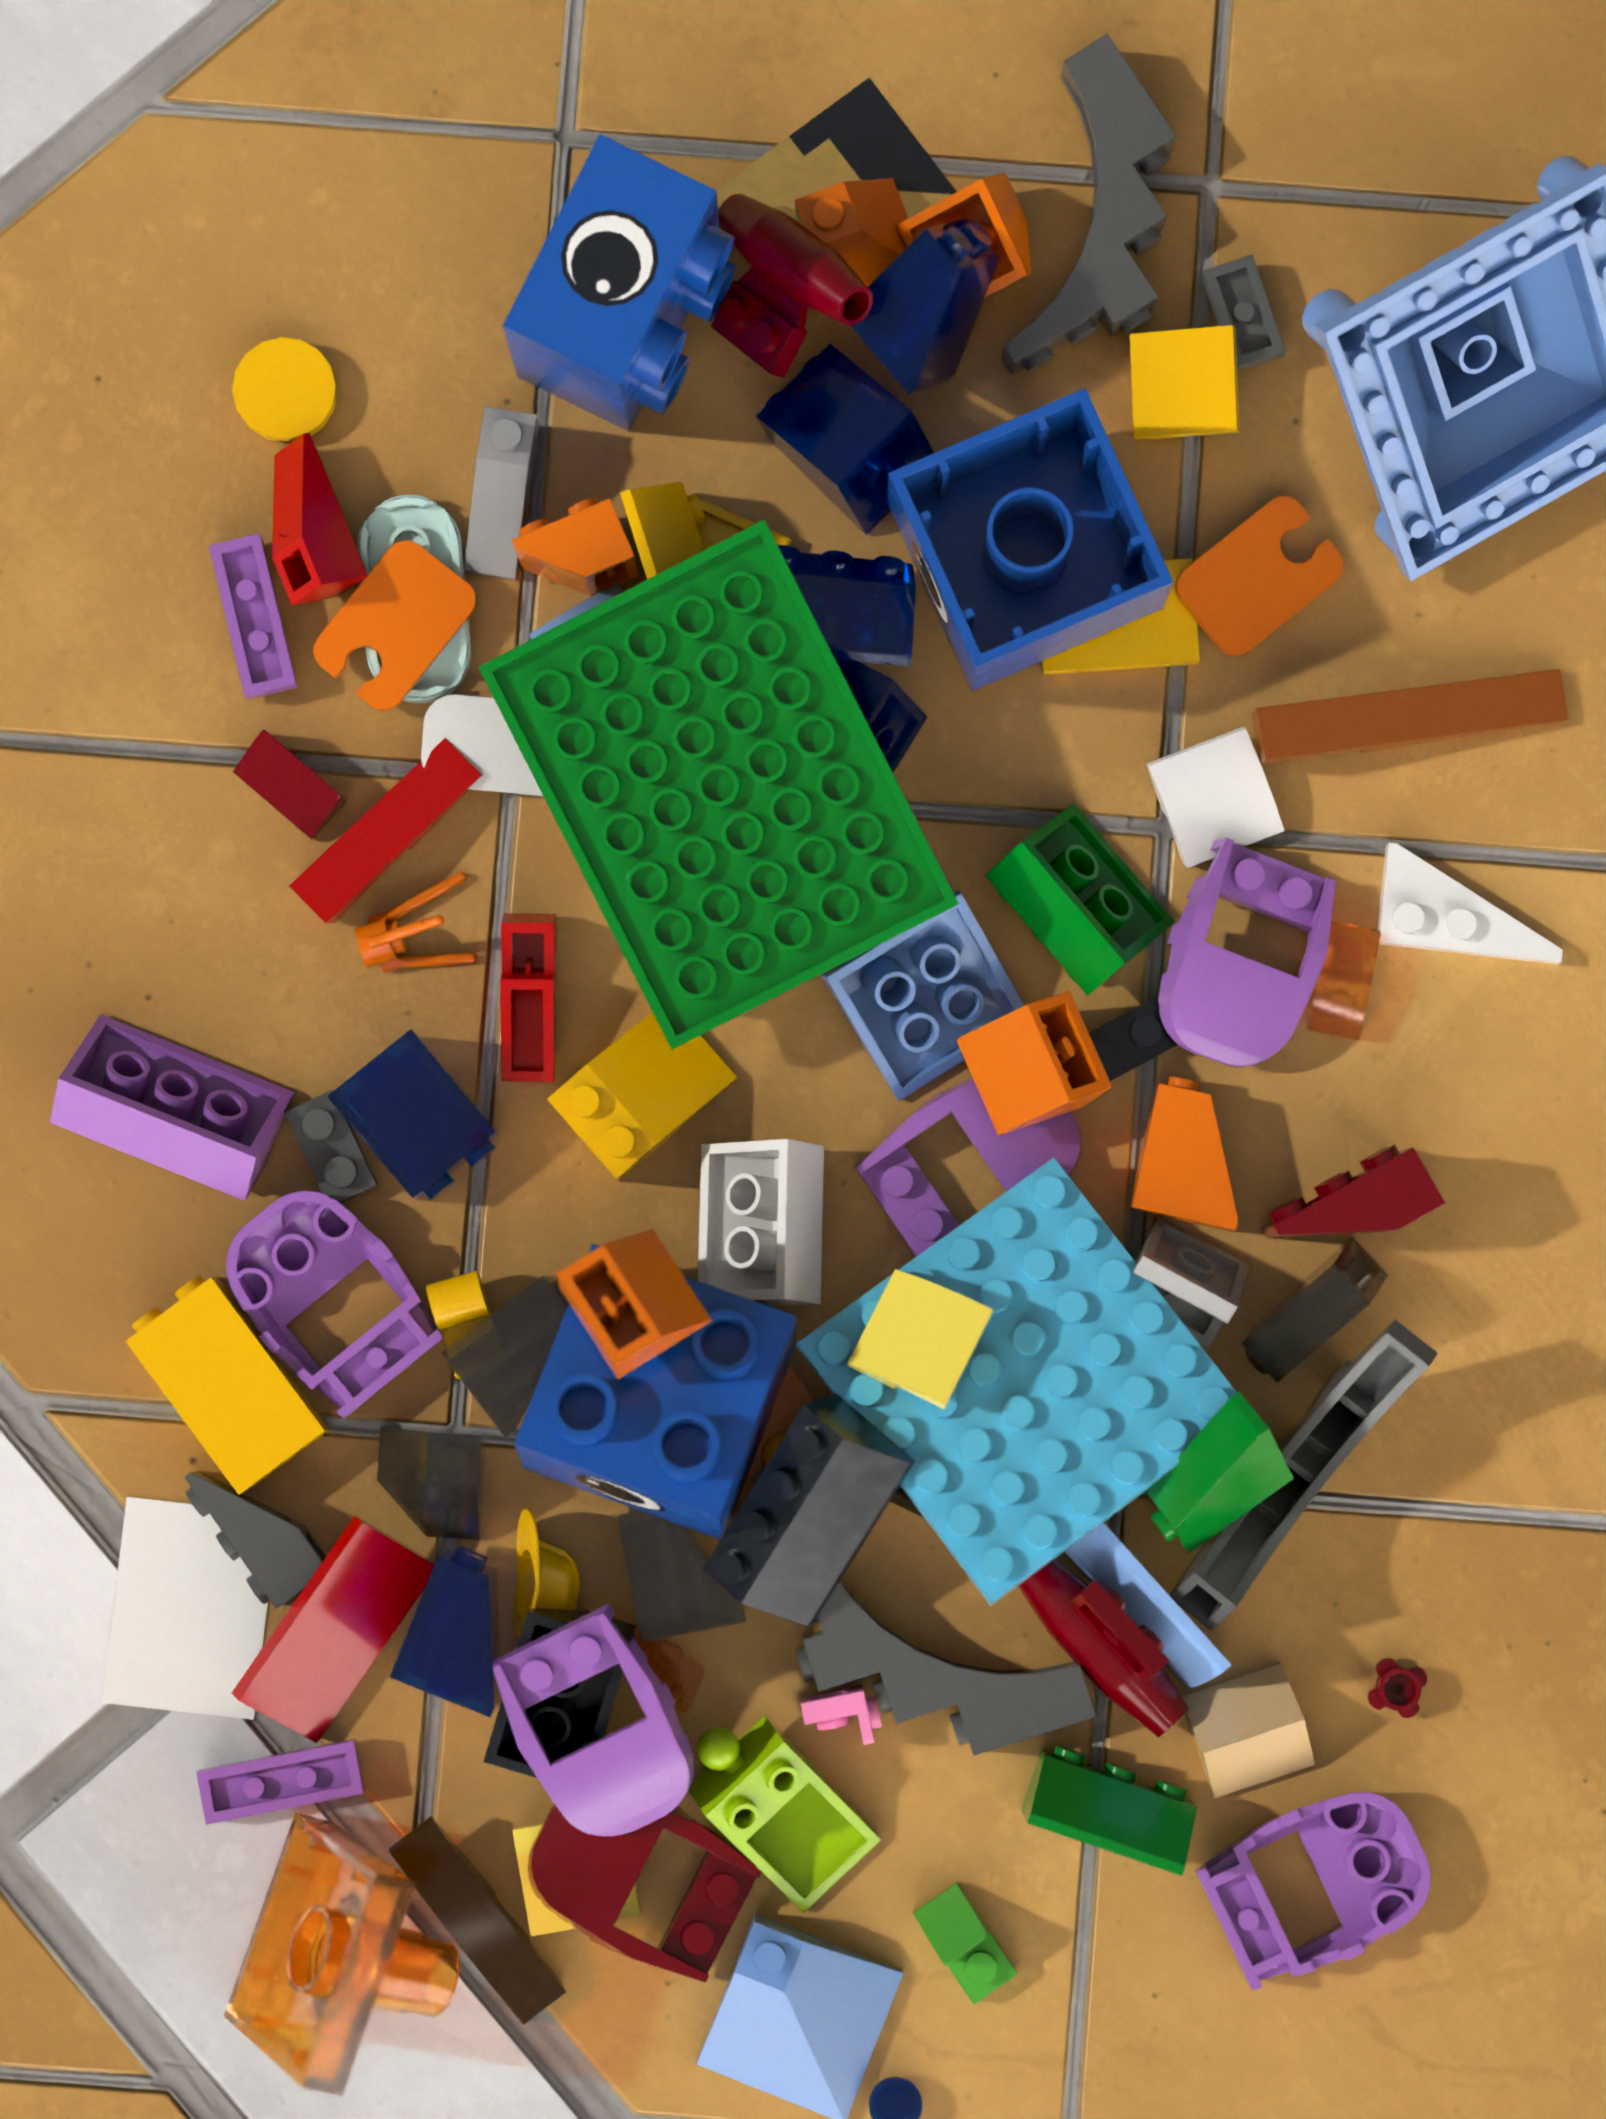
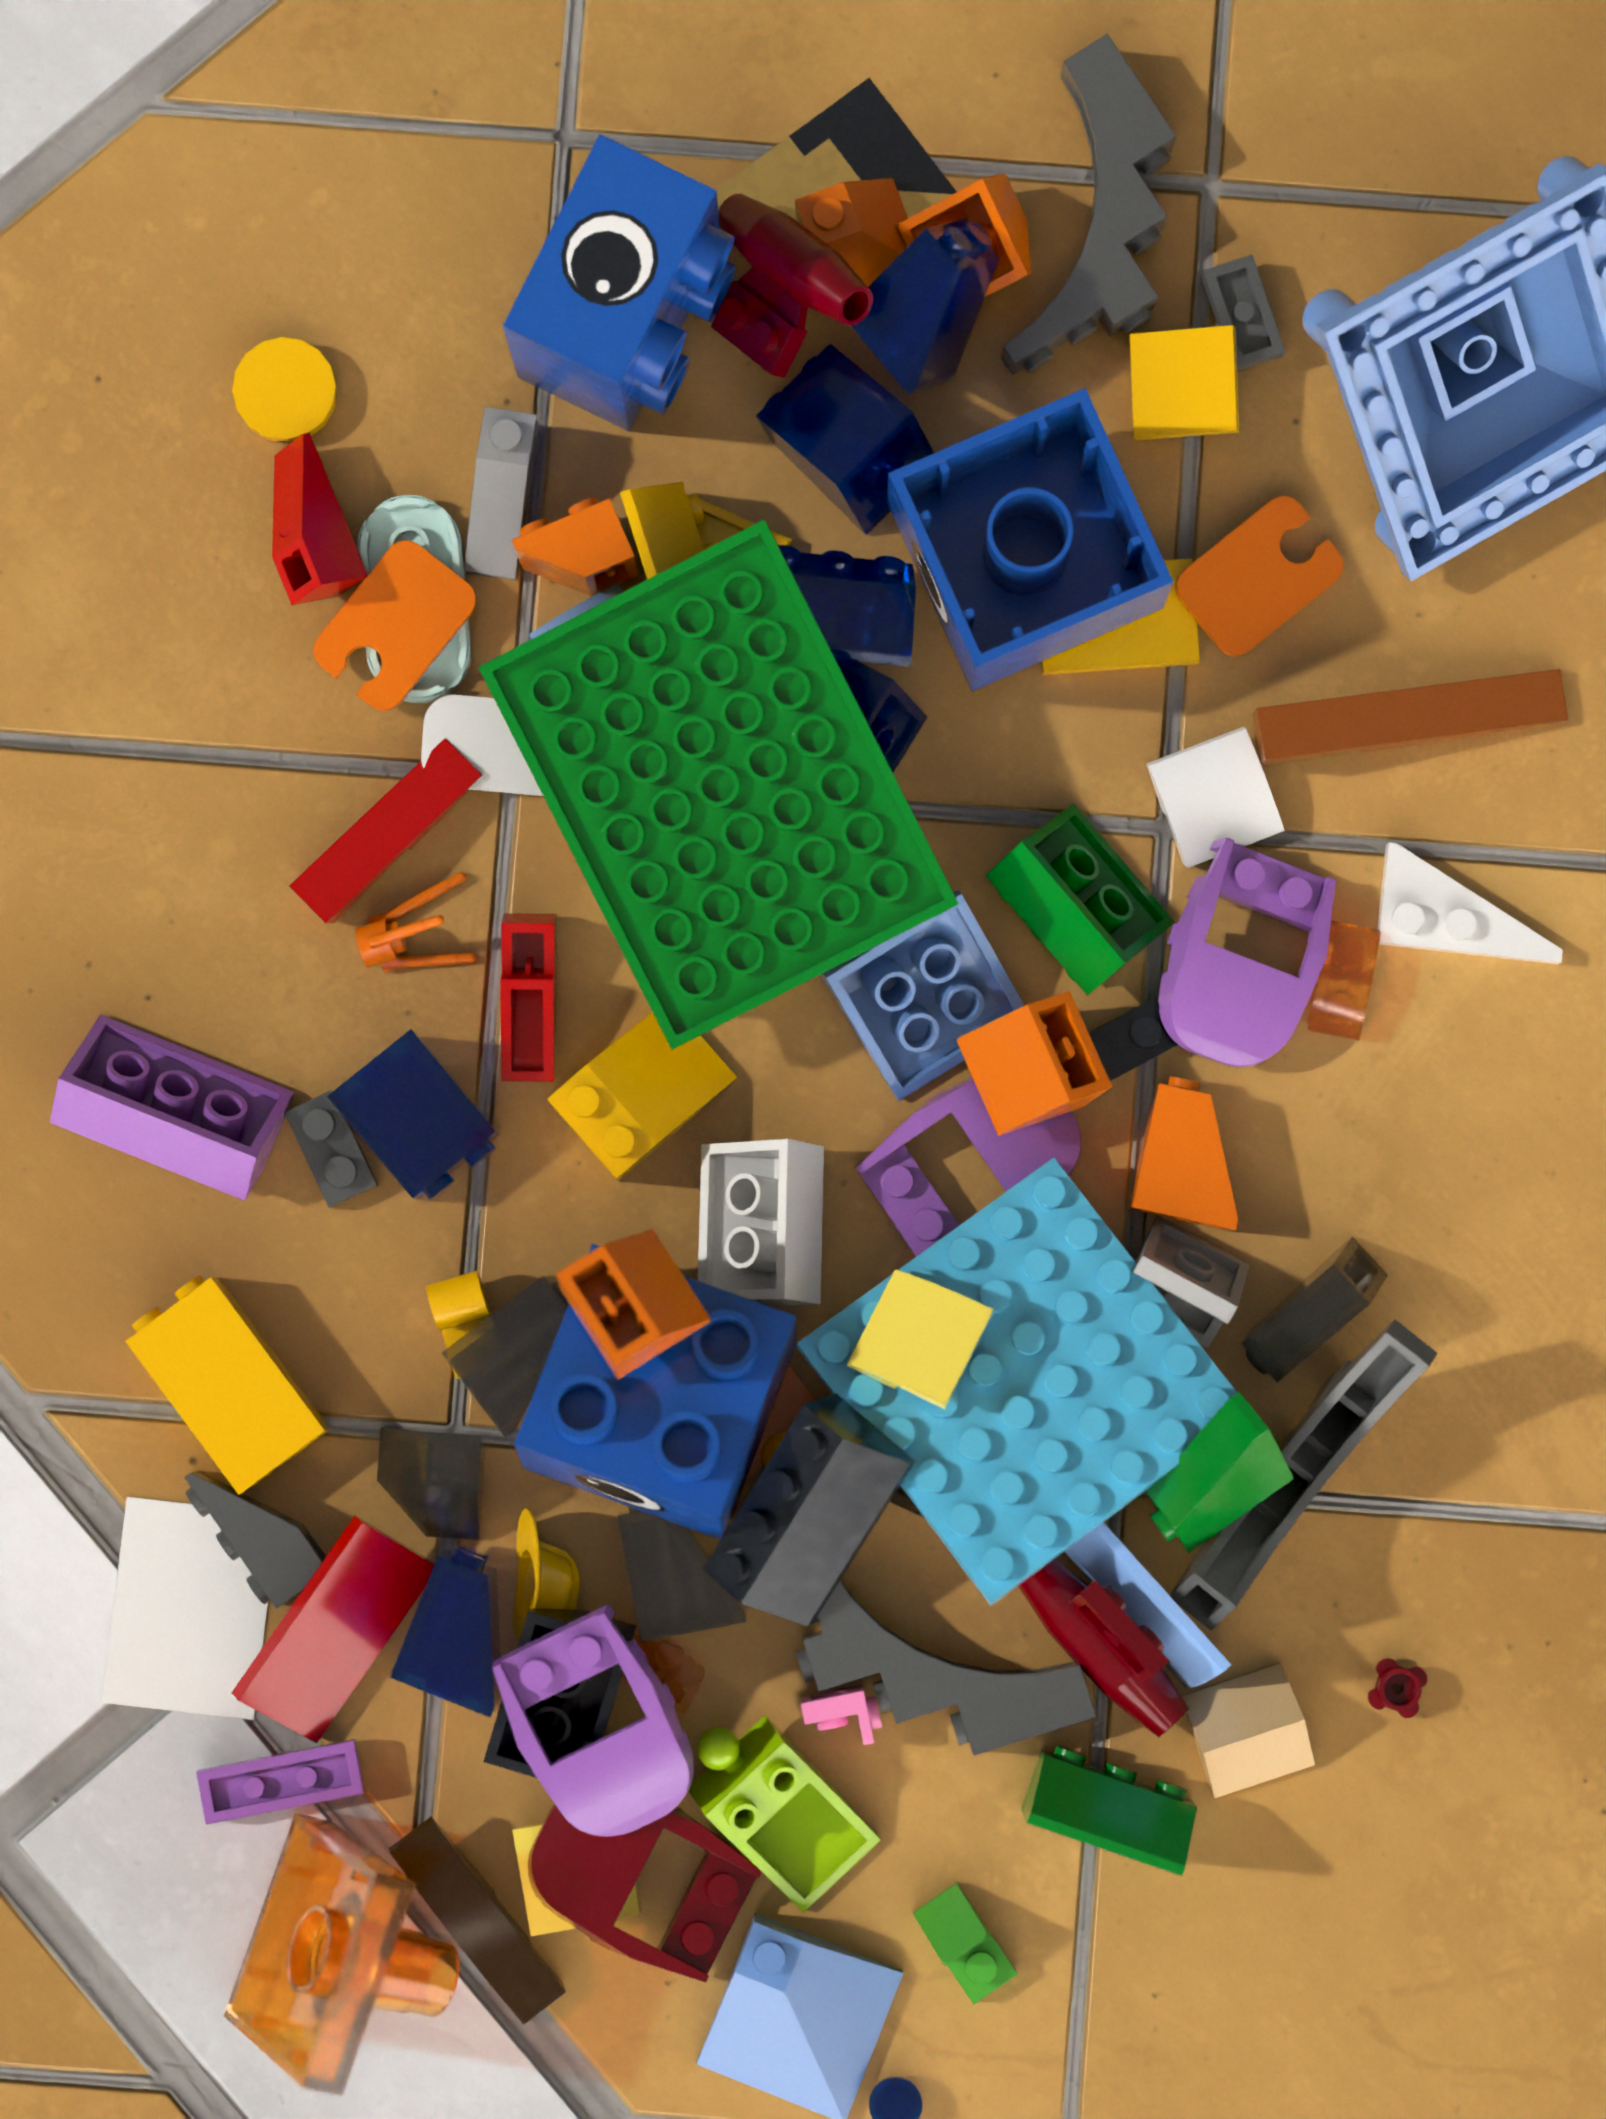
(253, 616): medium lavender plate -> none
(288, 784): dark red slope -> none
(296, 1256): medium lavender slope -> none
(1364, 1862): medium lavender slope -> none
(1379, 1199): dark red slope -> none

